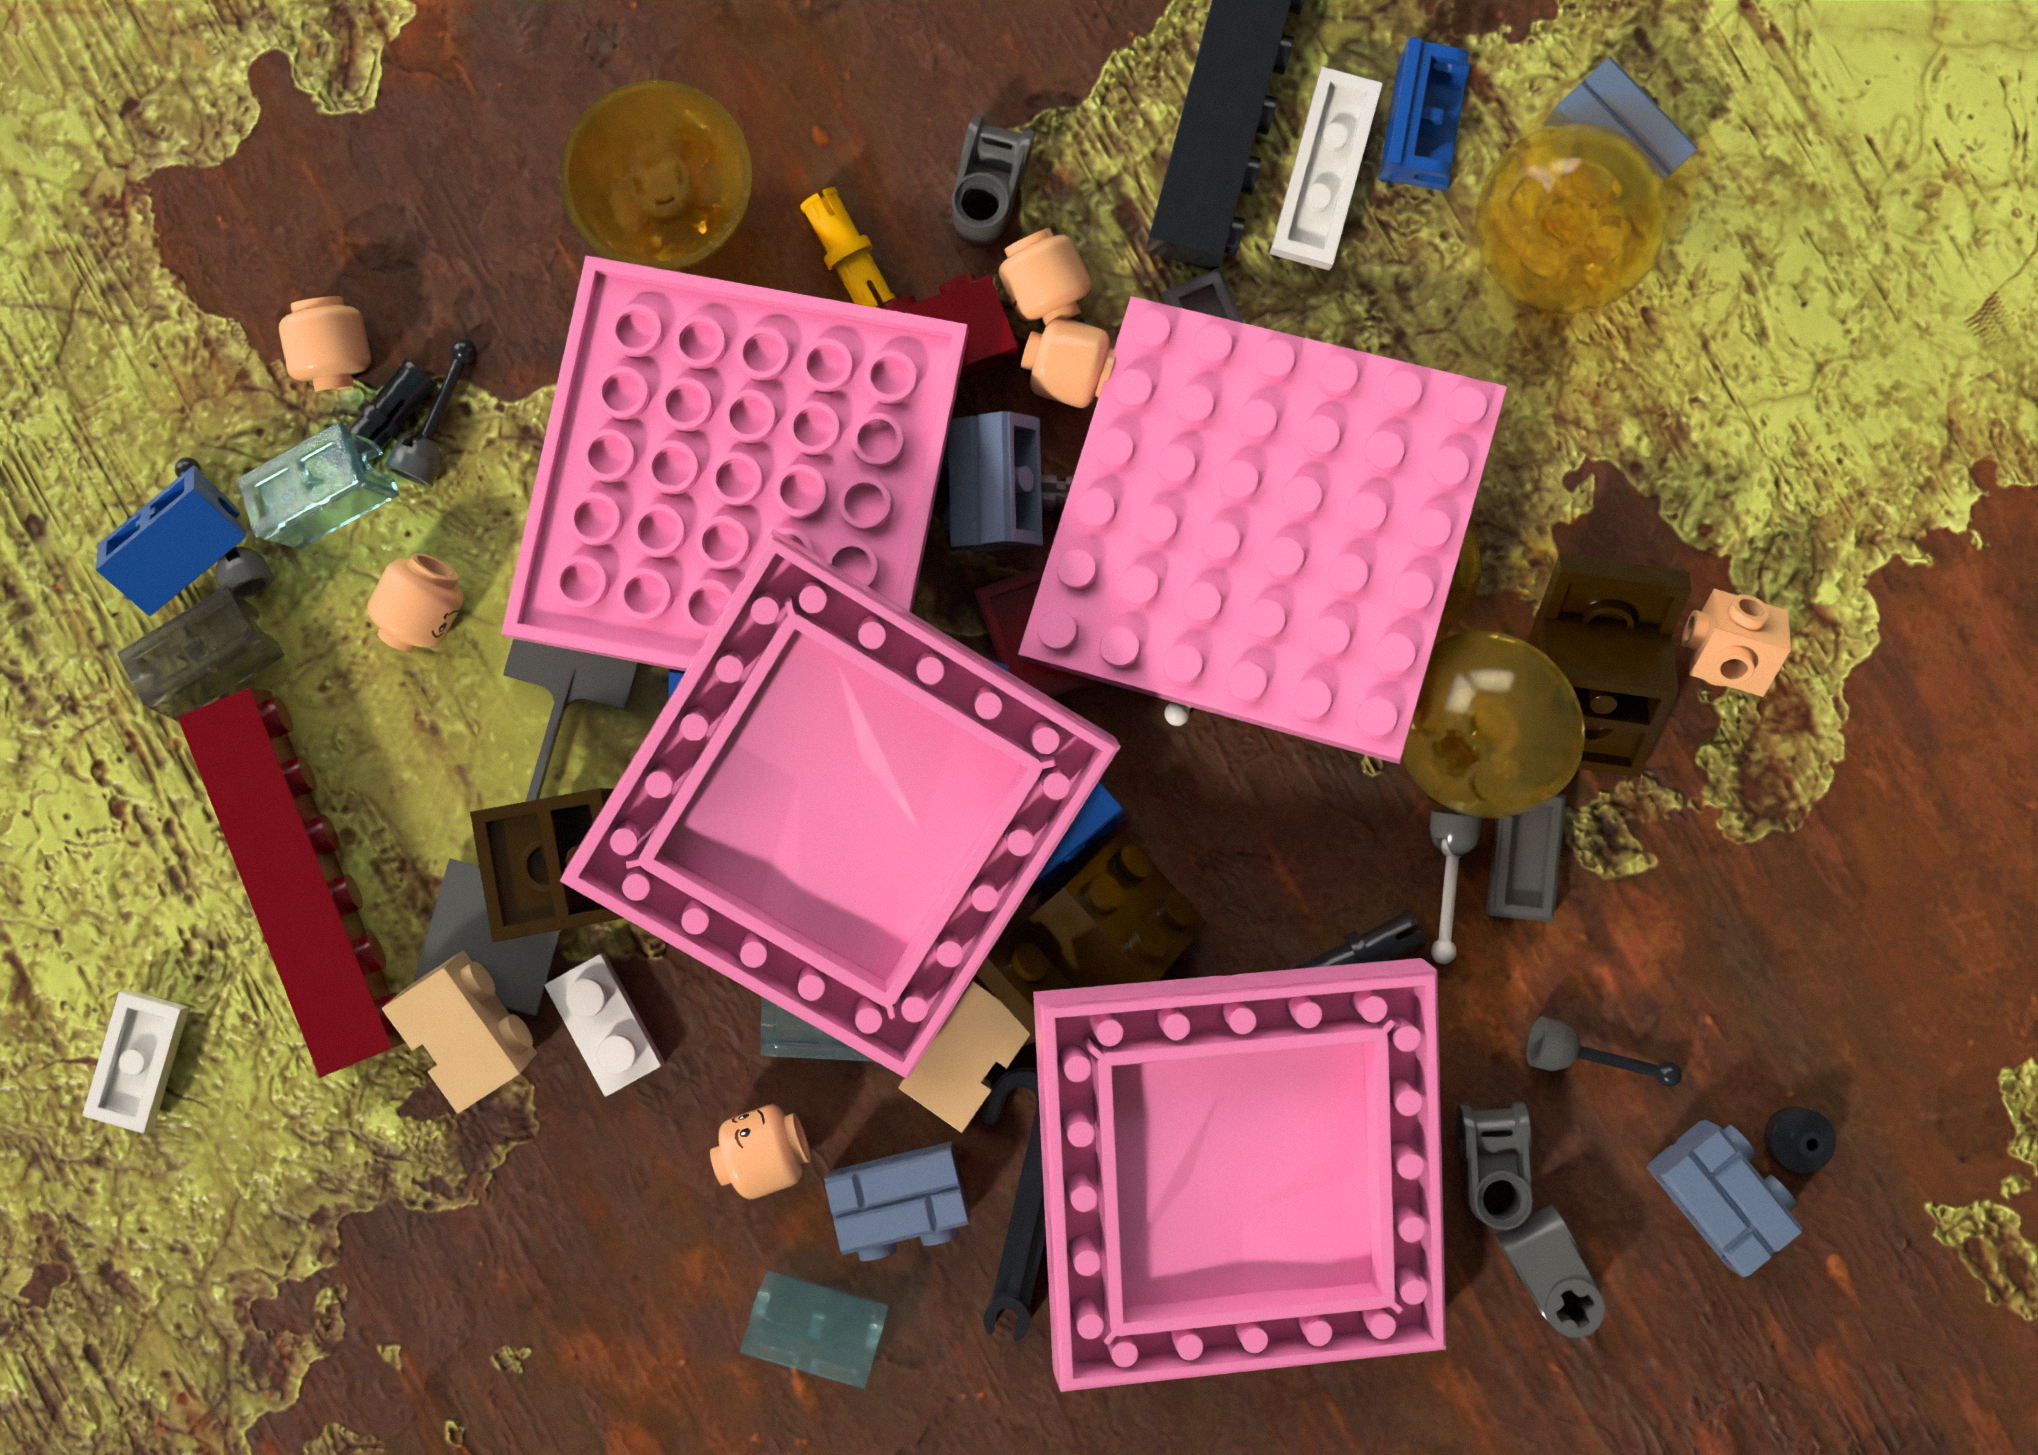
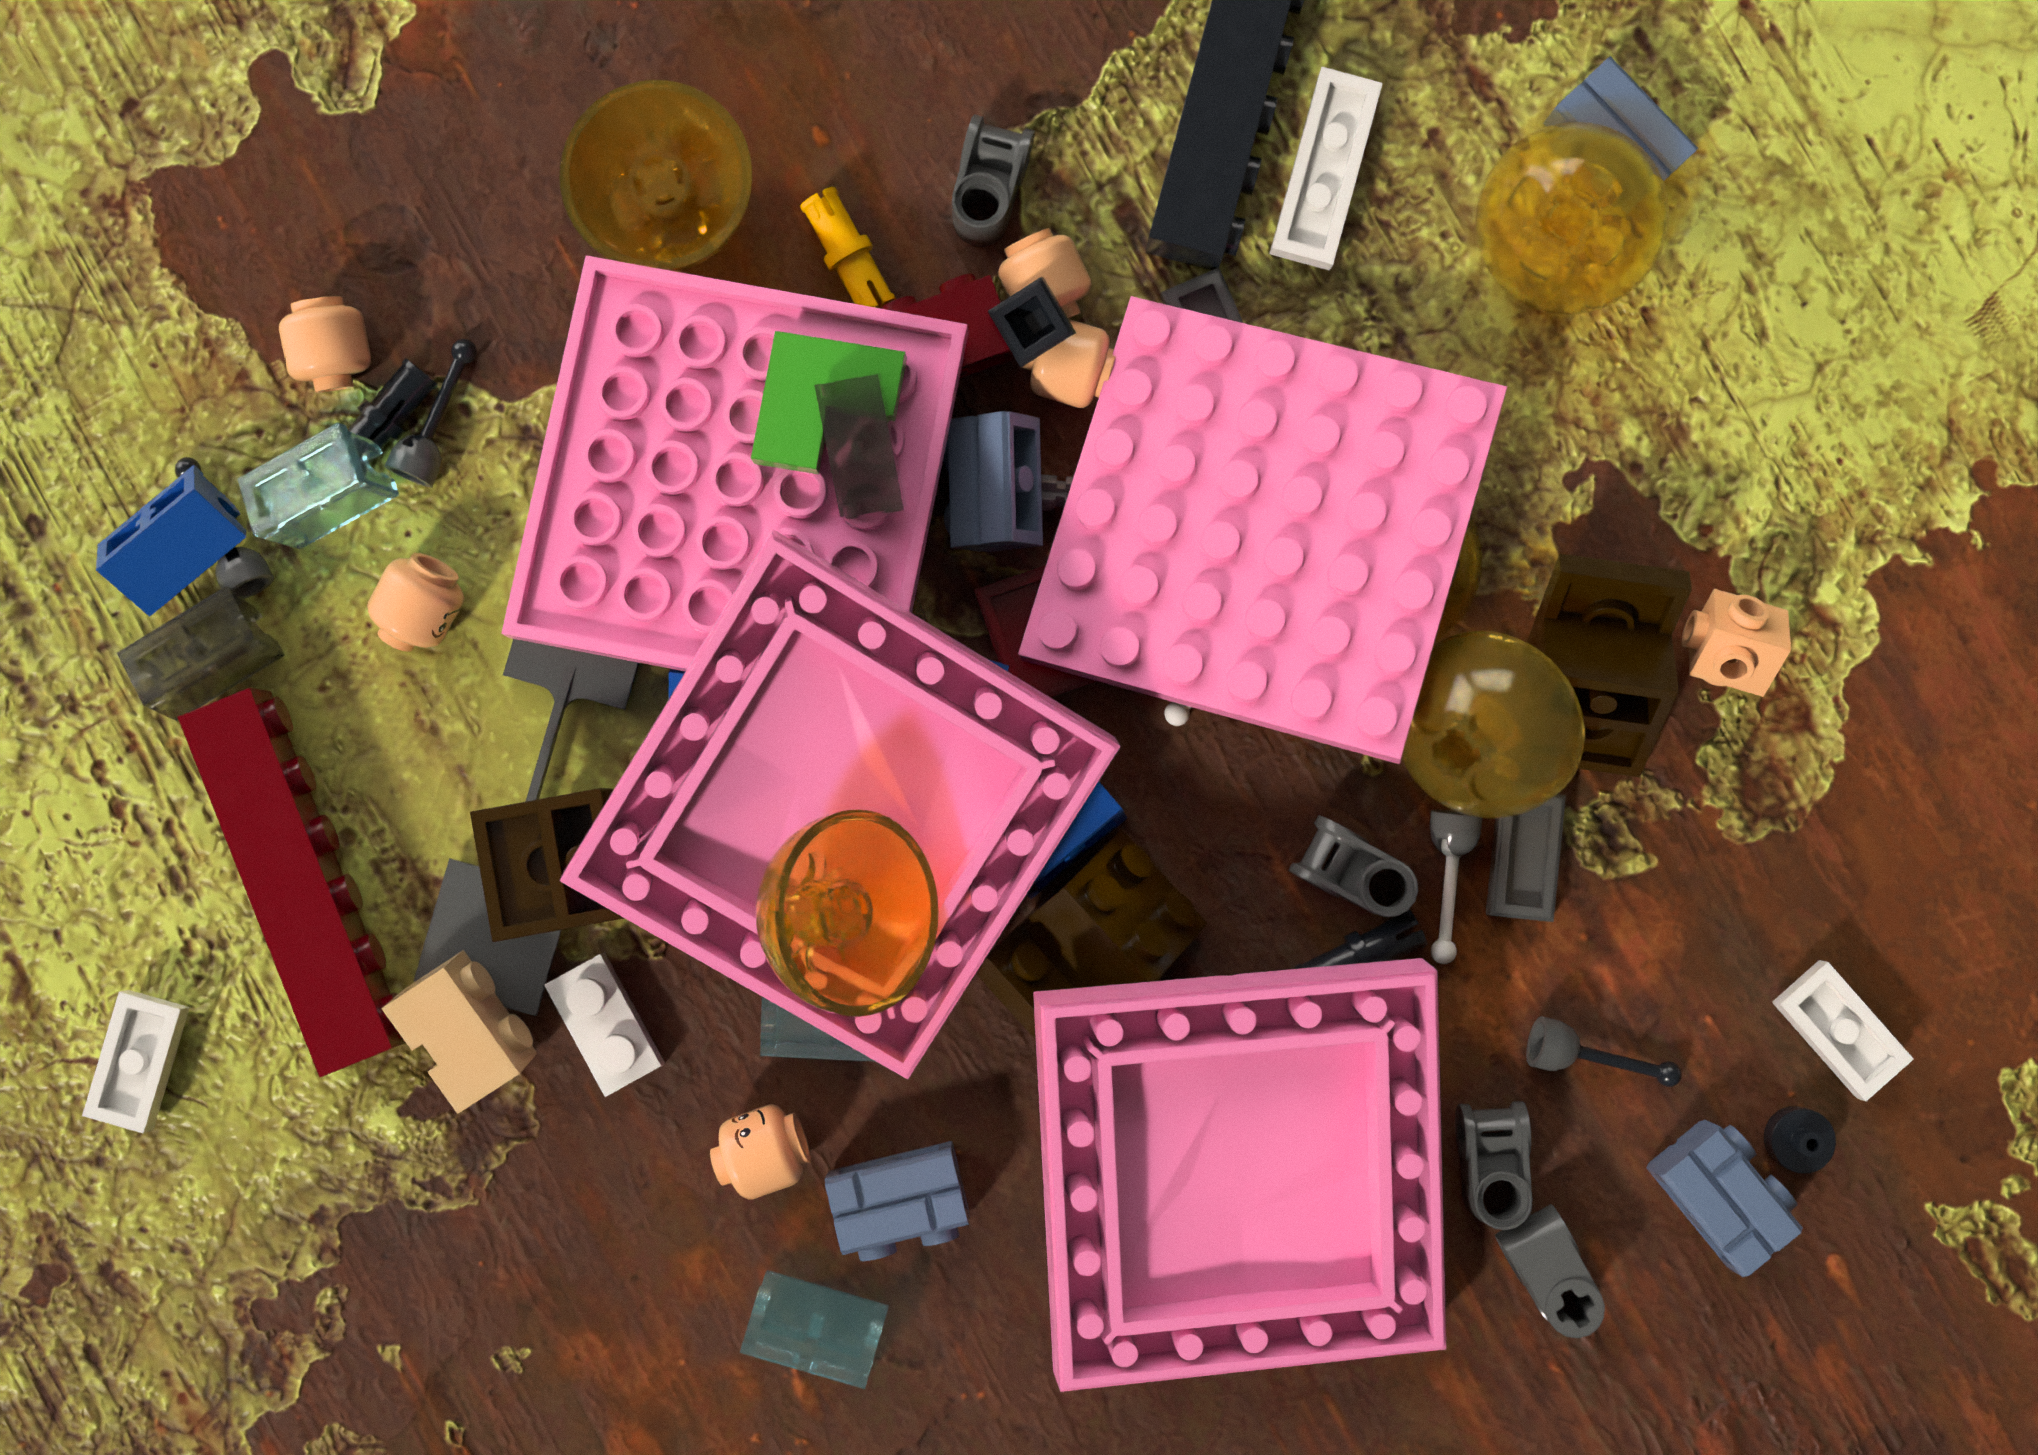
(789, 416): none -> bright green tile
(848, 913): none -> clear yellow piece
(860, 445): none -> clear smoke hinge
(954, 1067): tan brick -> none
(1027, 1223): black piece -> none
(1031, 321): none -> black slope
(1352, 868): none -> dark grey piece
(1424, 115): blue hinge -> none
(1842, 1030): none -> white plate

